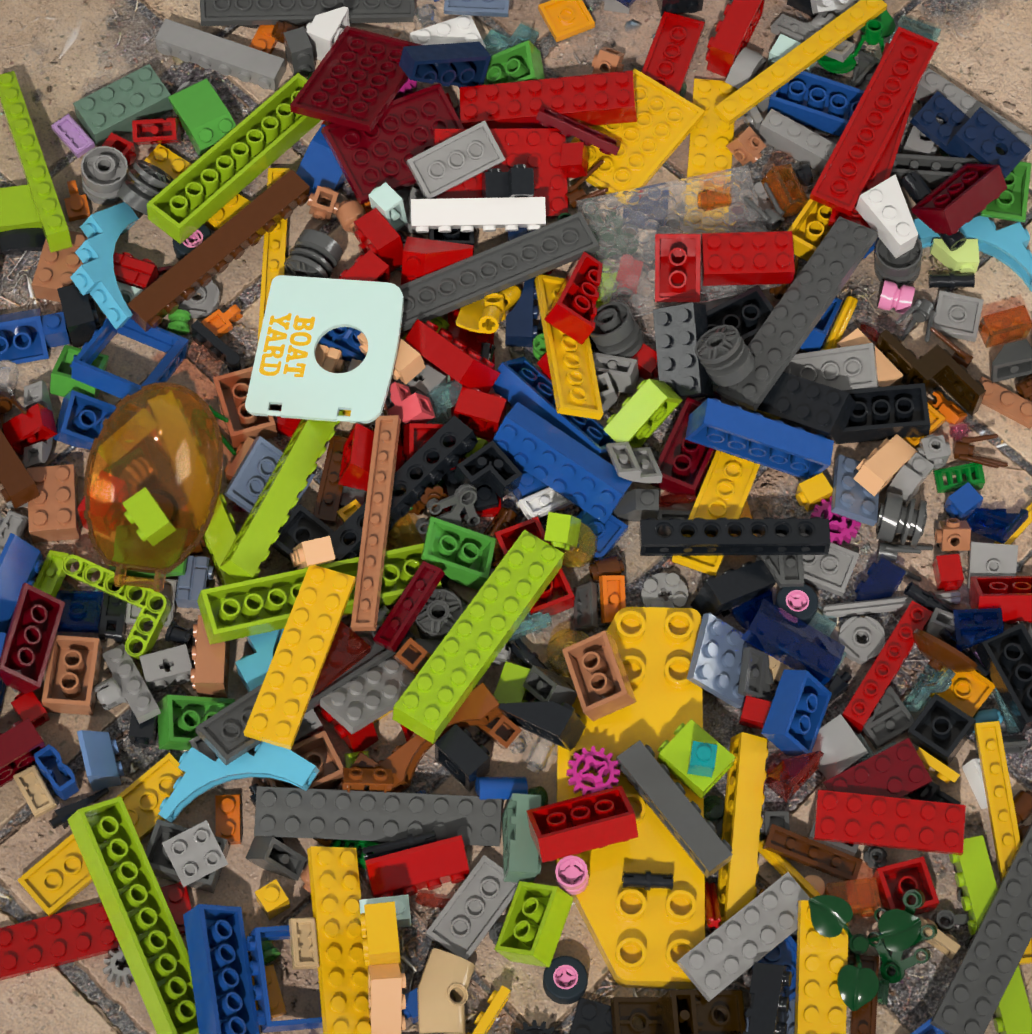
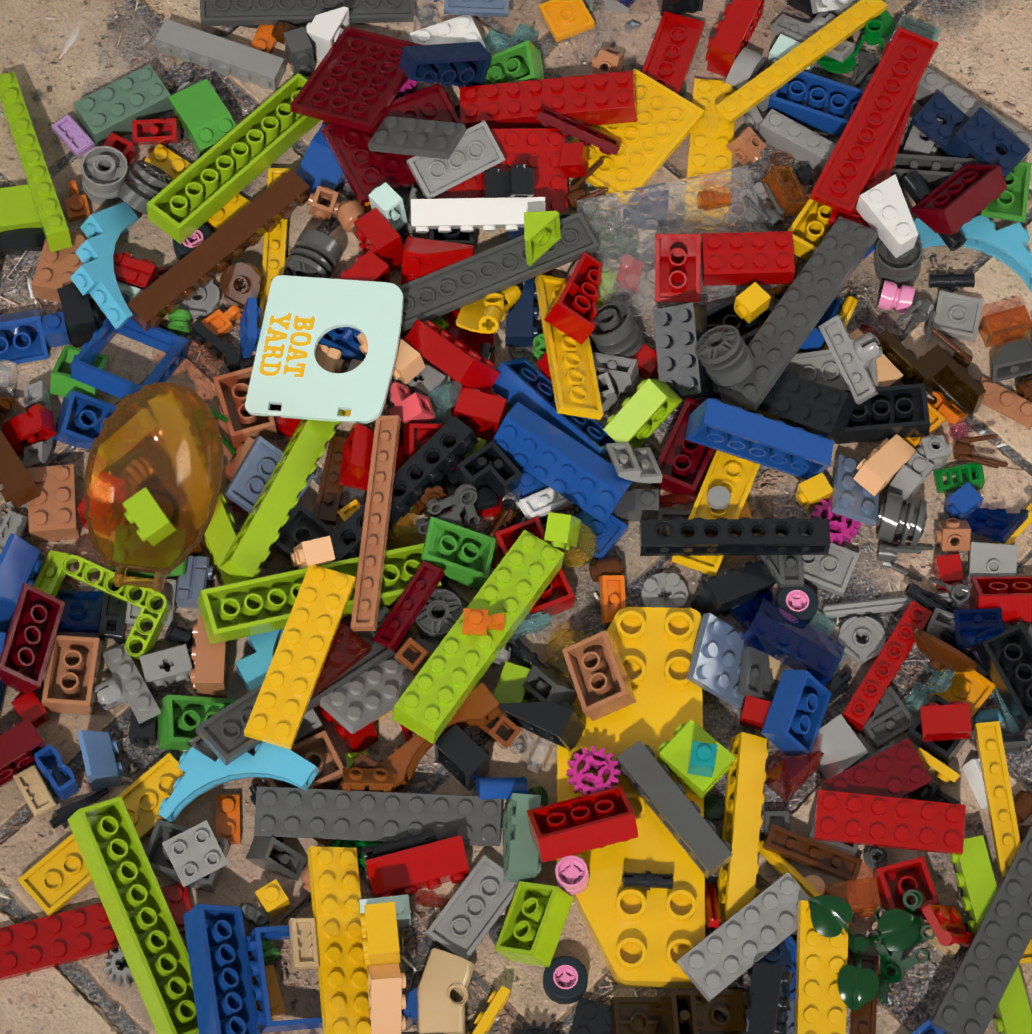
(238, 272): none -> reddish brown plate
(248, 328): none -> blue plate
(254, 915): none -> dark grey gear
(417, 137): none -> dark grey plate
(477, 621): none -> orange plate
(540, 233): none -> lime slope
(585, 607): dark grey plate -> none
(718, 498): none -> light grey tile
(751, 302): none -> yellow brick
(852, 357): none -> light grey plate
(882, 581): clear blue slope -> none
(945, 721): none -> red brick
(945, 921): none -> red plate
(957, 591): none -> dark grey plant
(963, 260): yellowish green slope -> none

